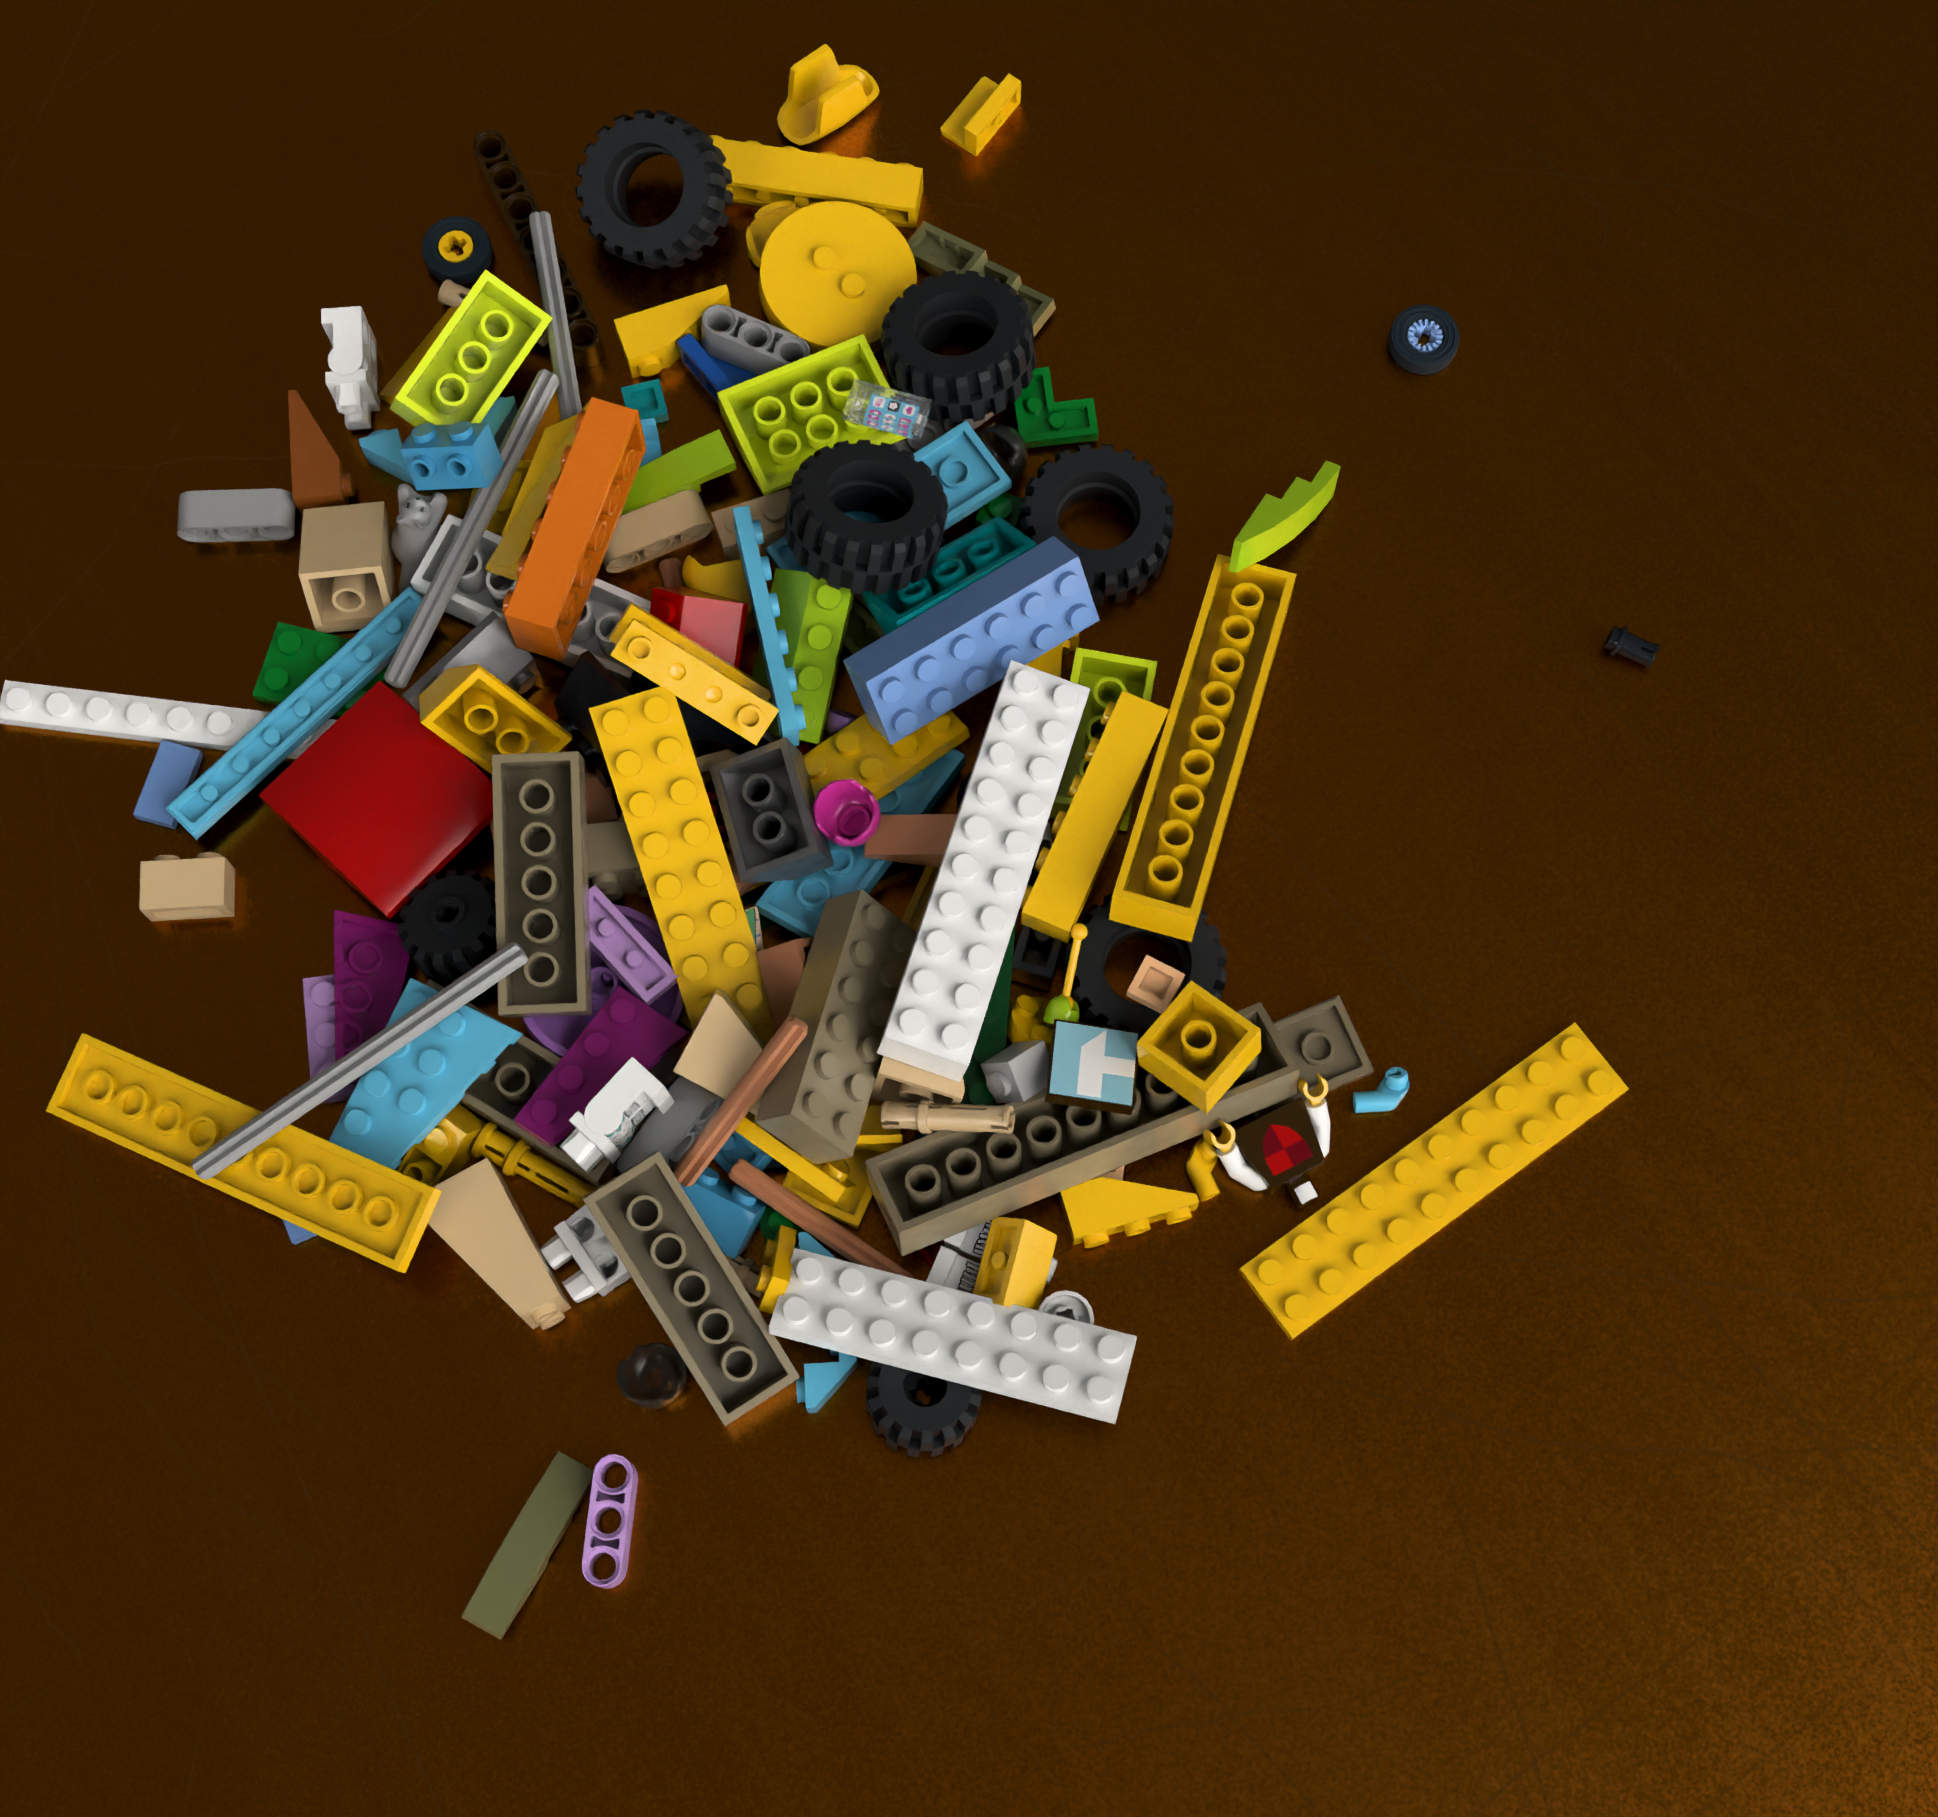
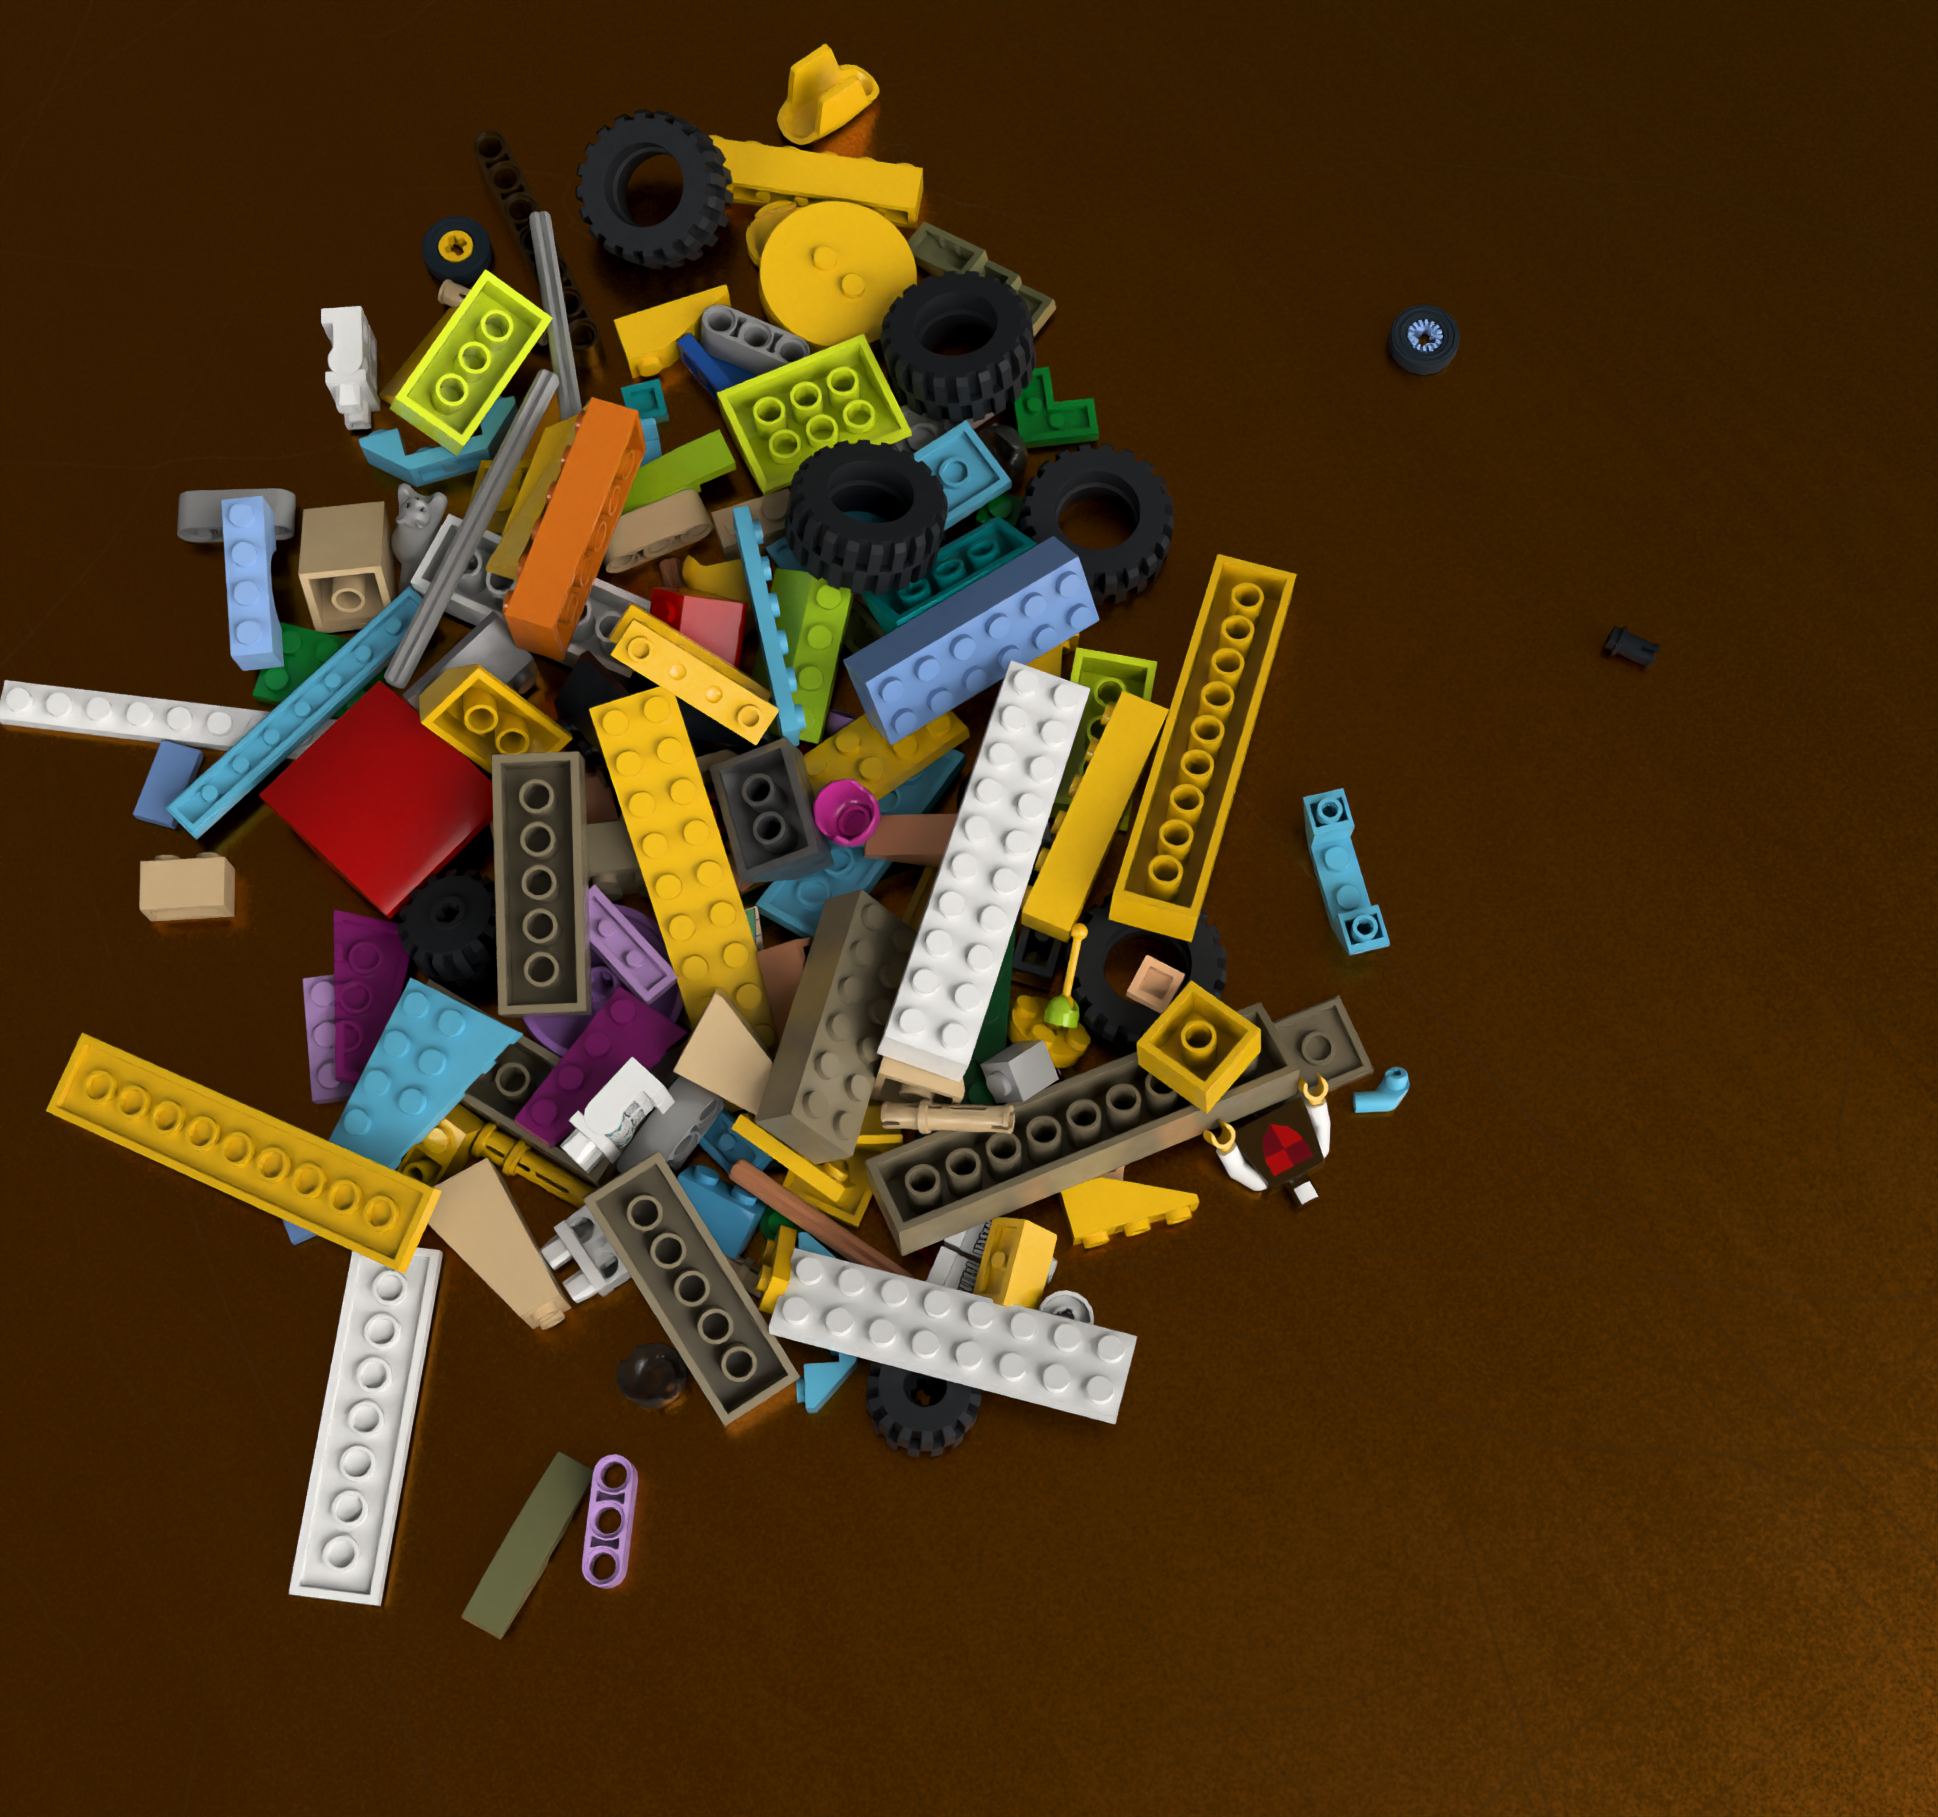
(251, 605): none -> light blue arch
(315, 467): dark orange slope -> none
(359, 1061): light grey axle -> none
(365, 1430): none -> white plate
(451, 456): dark azure brick -> none
(740, 1100): nougat axle -> none
(887, 409): clear tile -> none
(982, 113): yellow panel -> none
(1092, 1067): tile -> none
(1199, 1169): yellow arm -> none
(1281, 520): lime slope -> none
(1339, 875): none -> medium azure slope
(1432, 1181): yellow plate -> none

